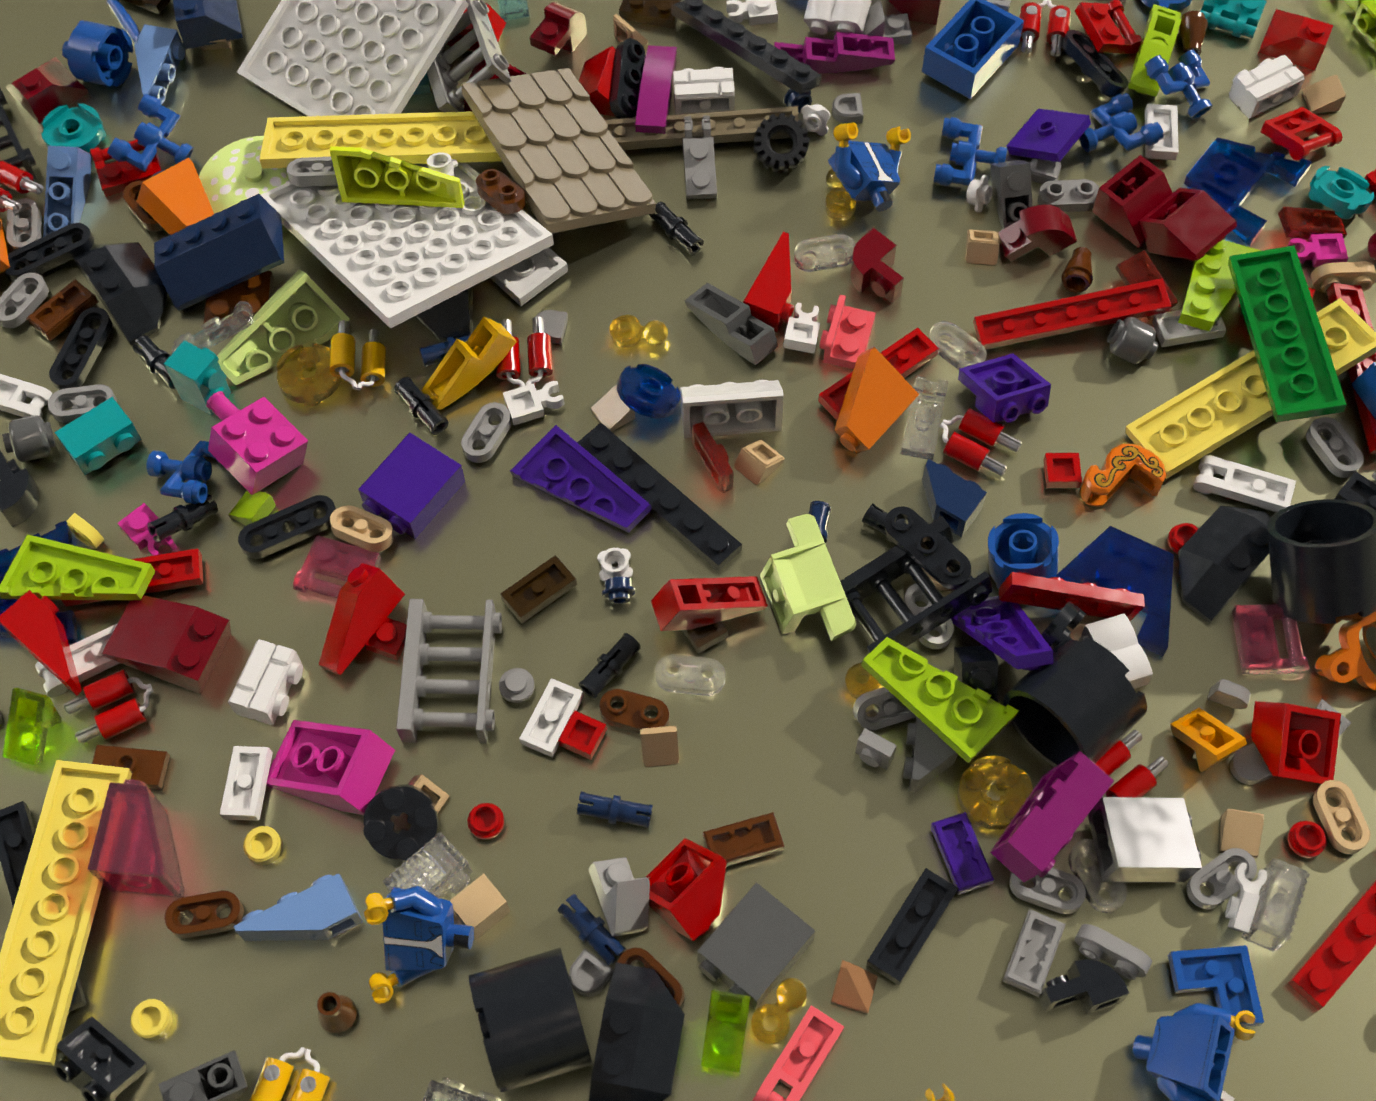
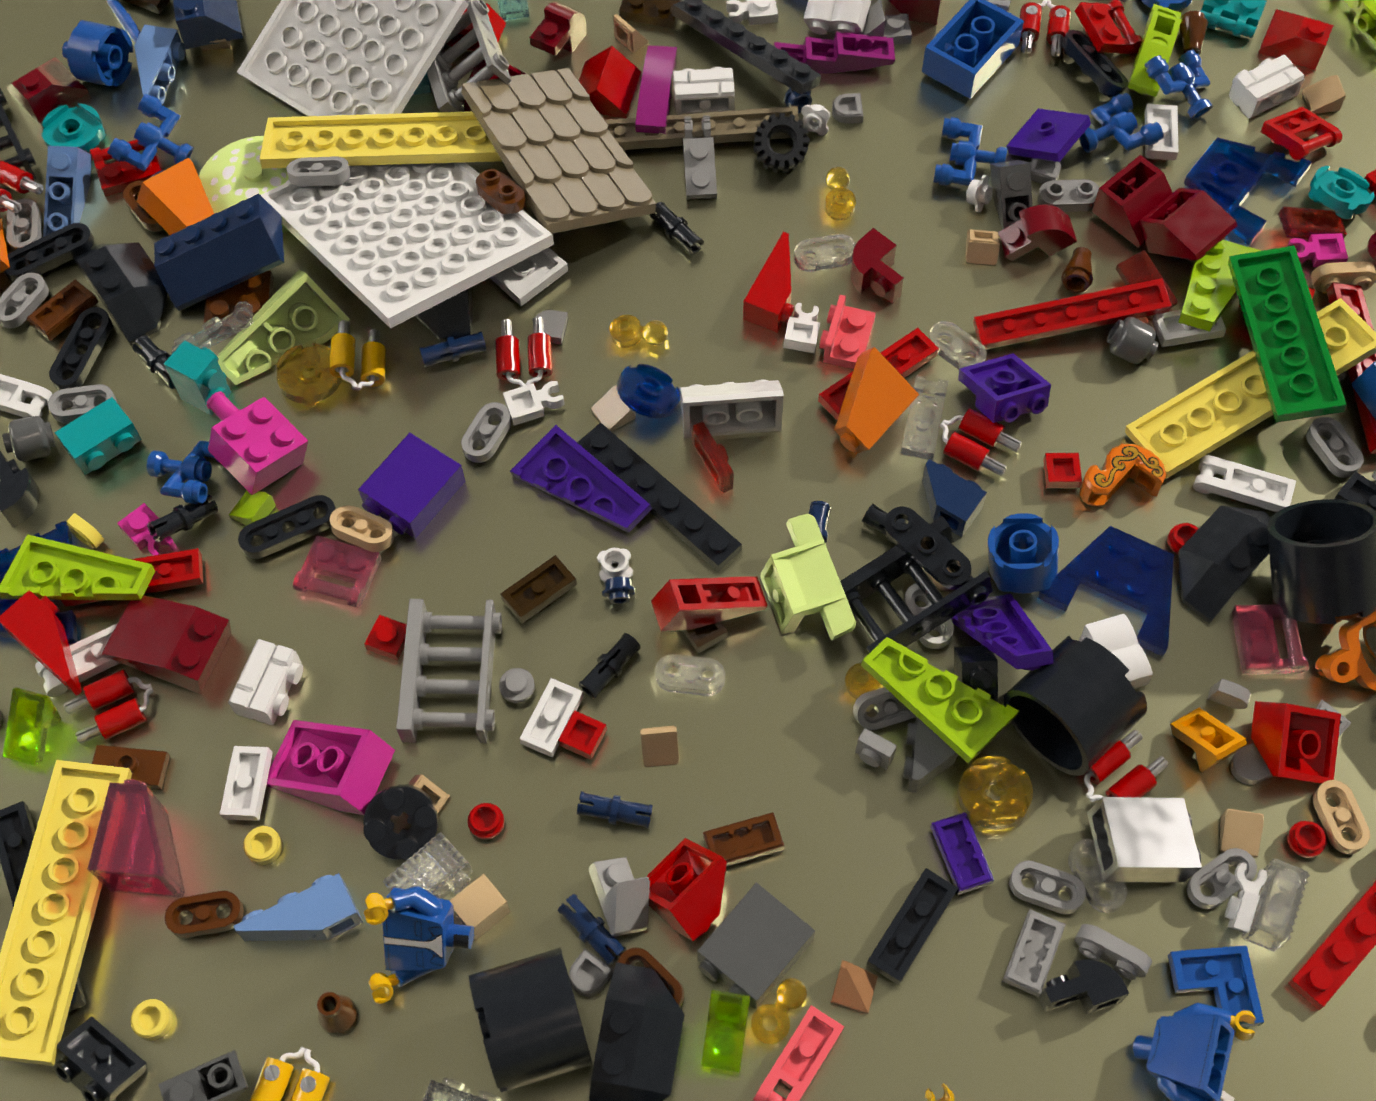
(358, 613): red slope -> none
(381, 179): neon yellow wedge -> none
(421, 405): black pin -> none
(442, 163): white plate -> none
(468, 362): yellow slope -> none
(627, 78): black plate -> none
(632, 713): reddish brown plate -> none
(733, 323): dark grey slope -> none
(758, 461): tan slope -> none
(868, 168): blue torso -> none
(1051, 816): magenta wedge -> none
(1056, 593): red plate -> none
(1057, 630): black plate -> none

